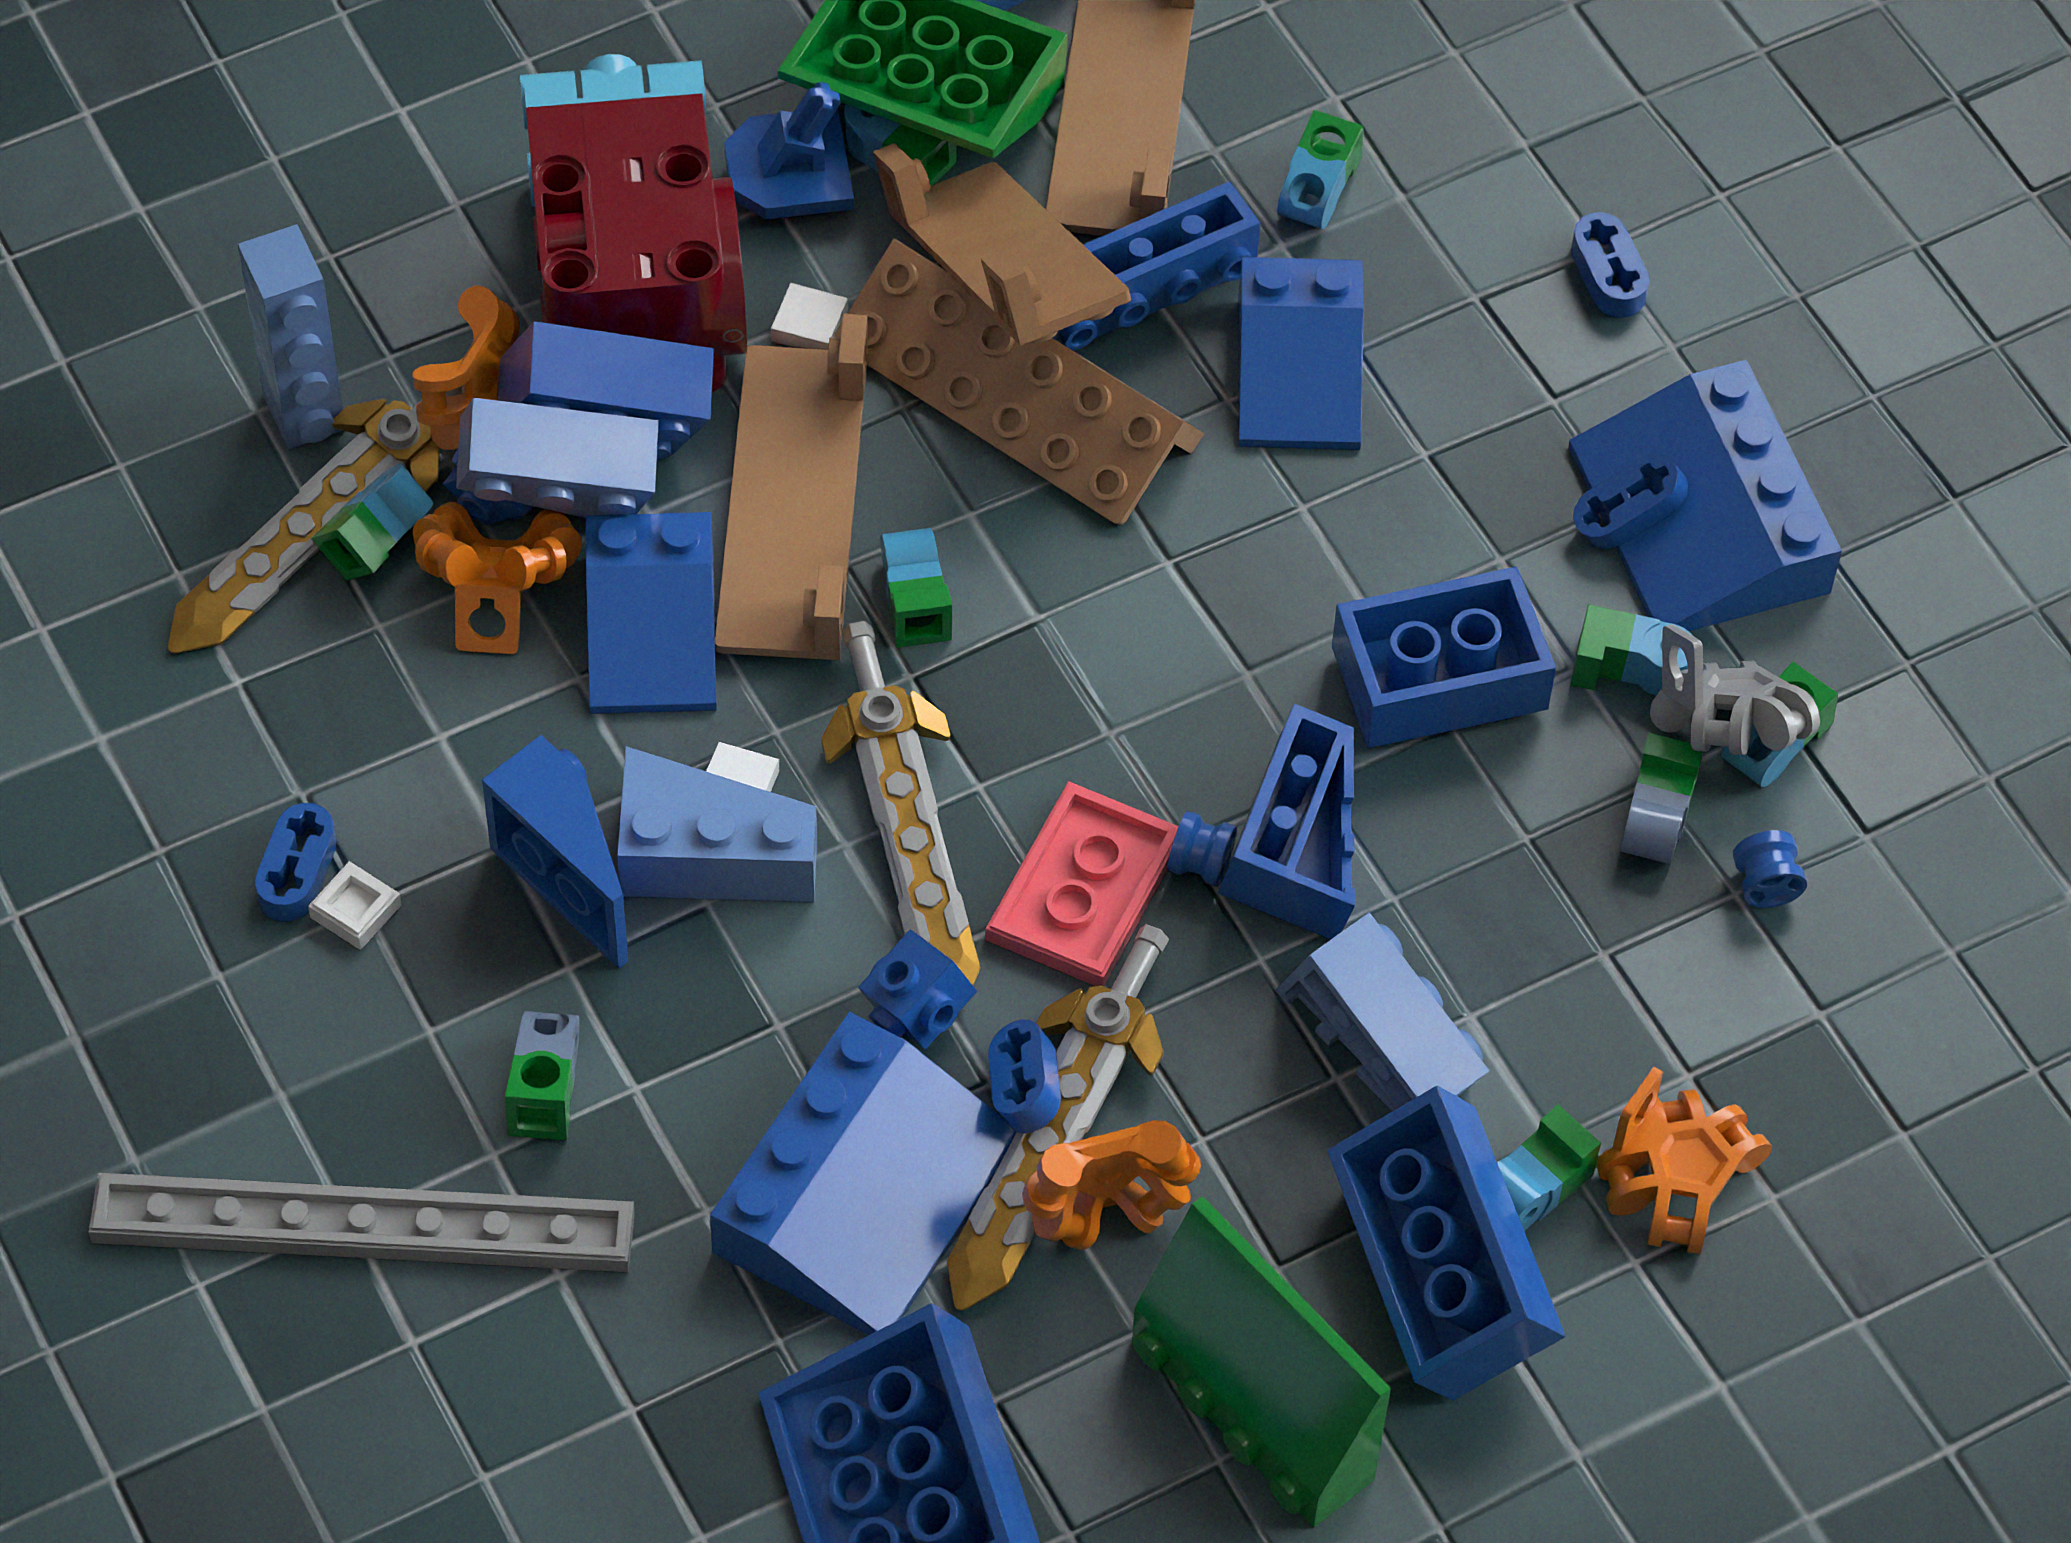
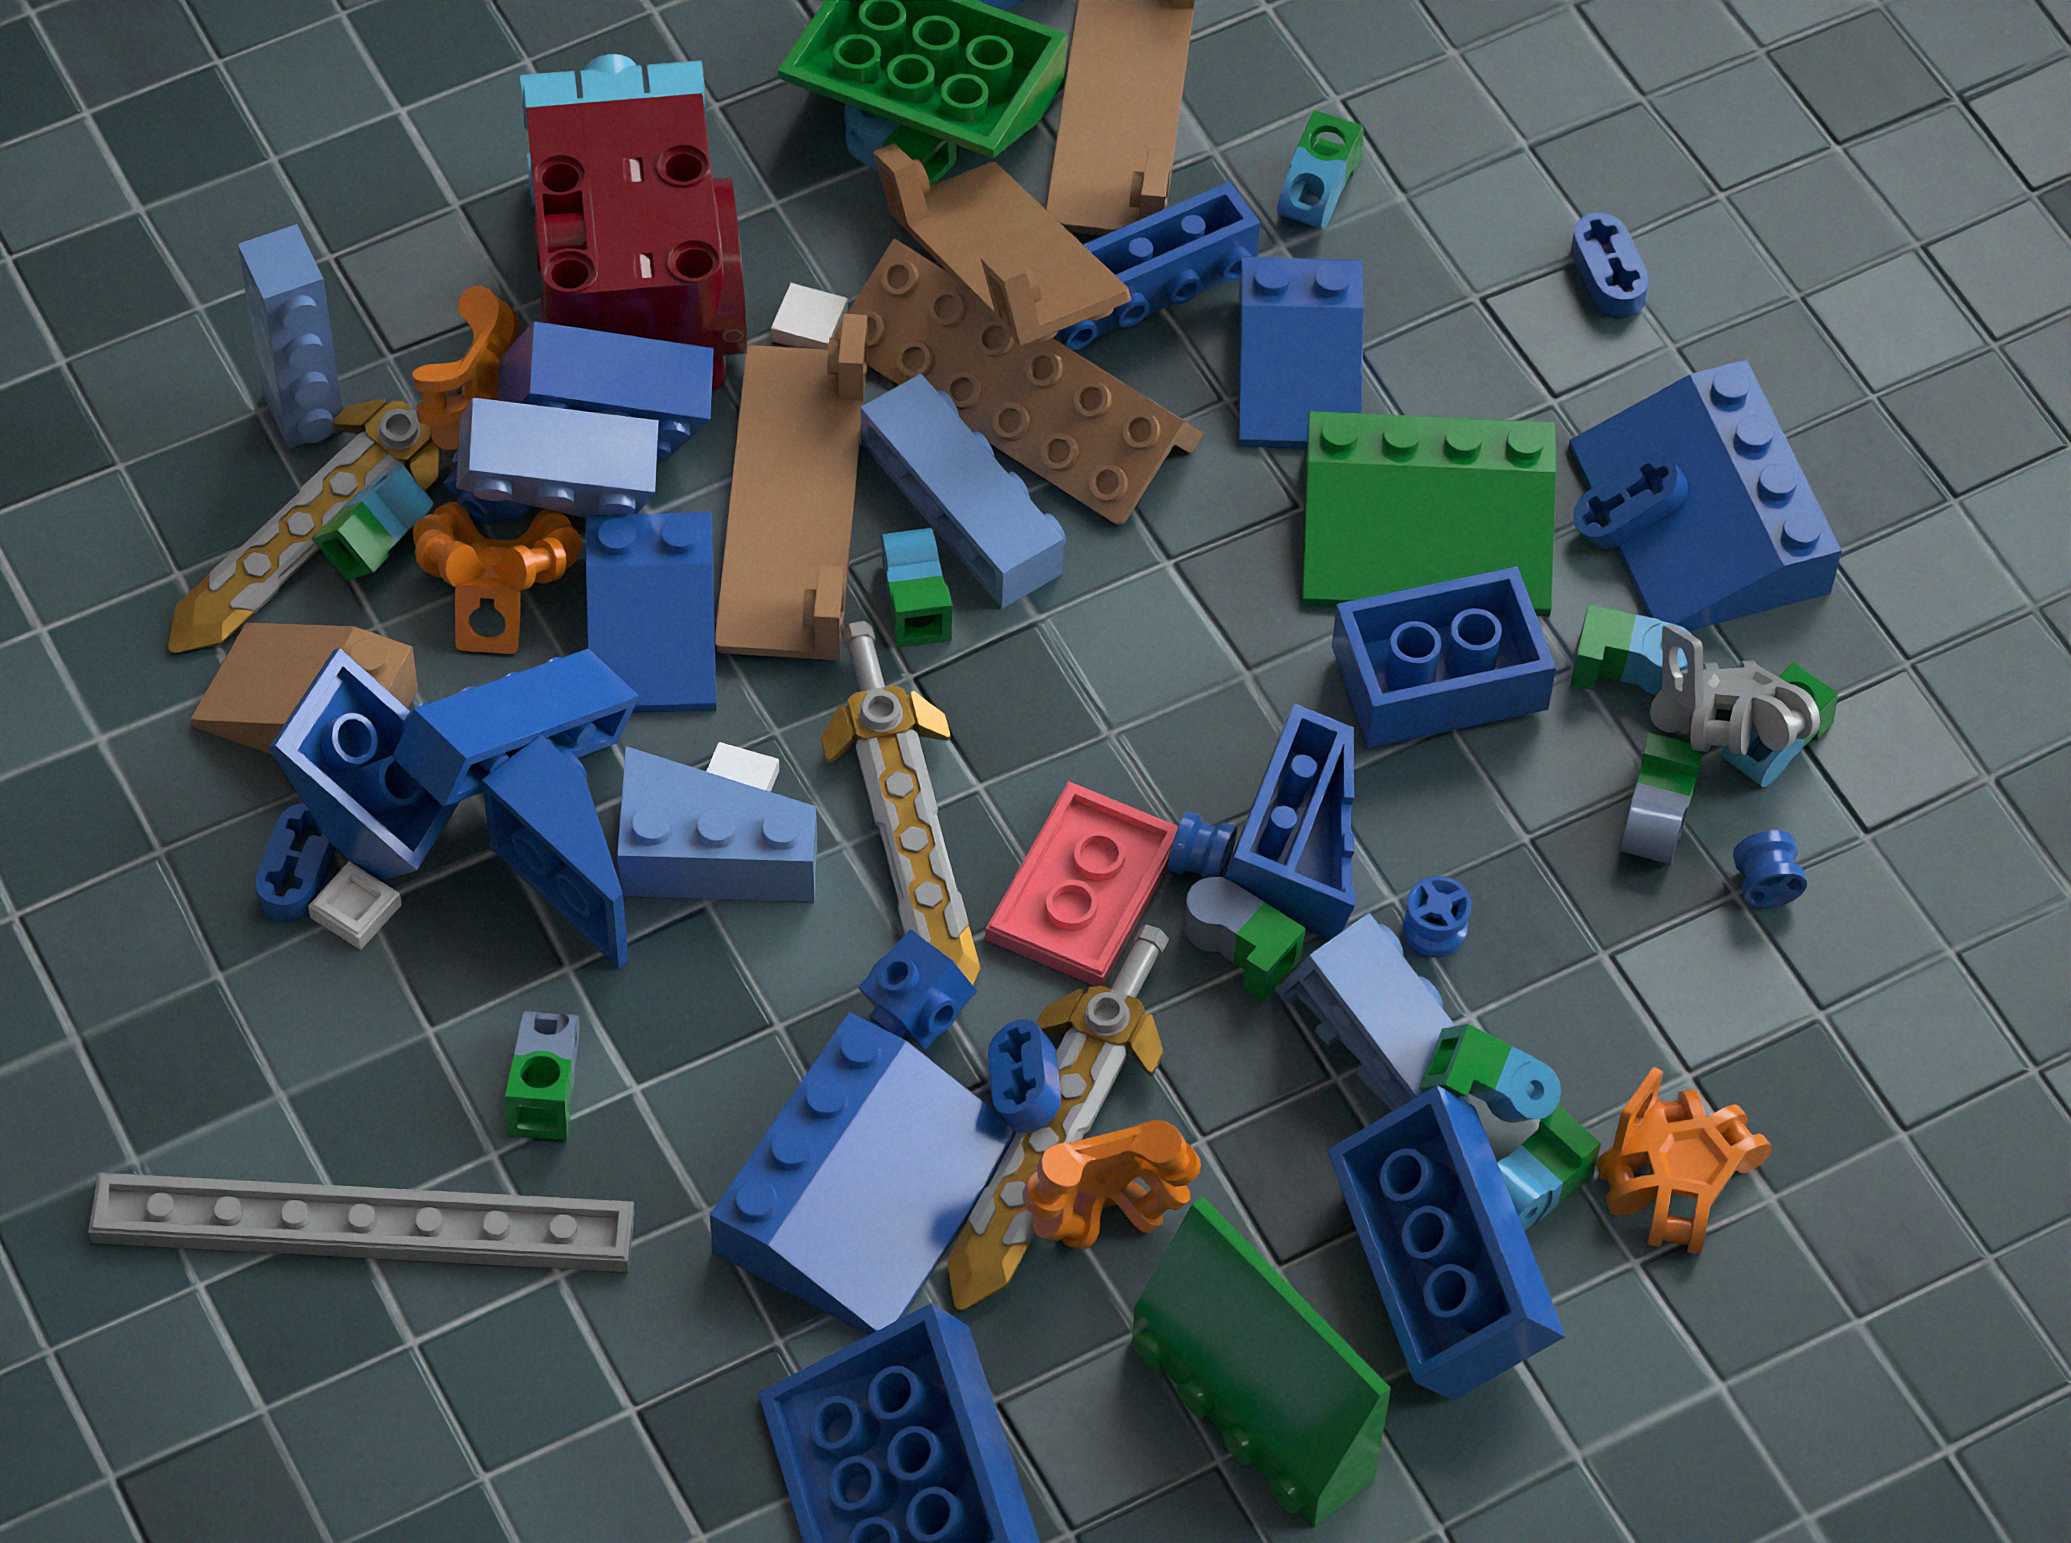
(276, 665): none -> medium nougat slope
(343, 768): none -> blue slope
(468, 735): none -> blue brick
(792, 159): blue piece -> none
(963, 490): none -> medium blue brick
(1244, 931): none -> leg
(1425, 504): none -> green slope
(1442, 900): none -> blue wheel
(1493, 1071): none -> leg

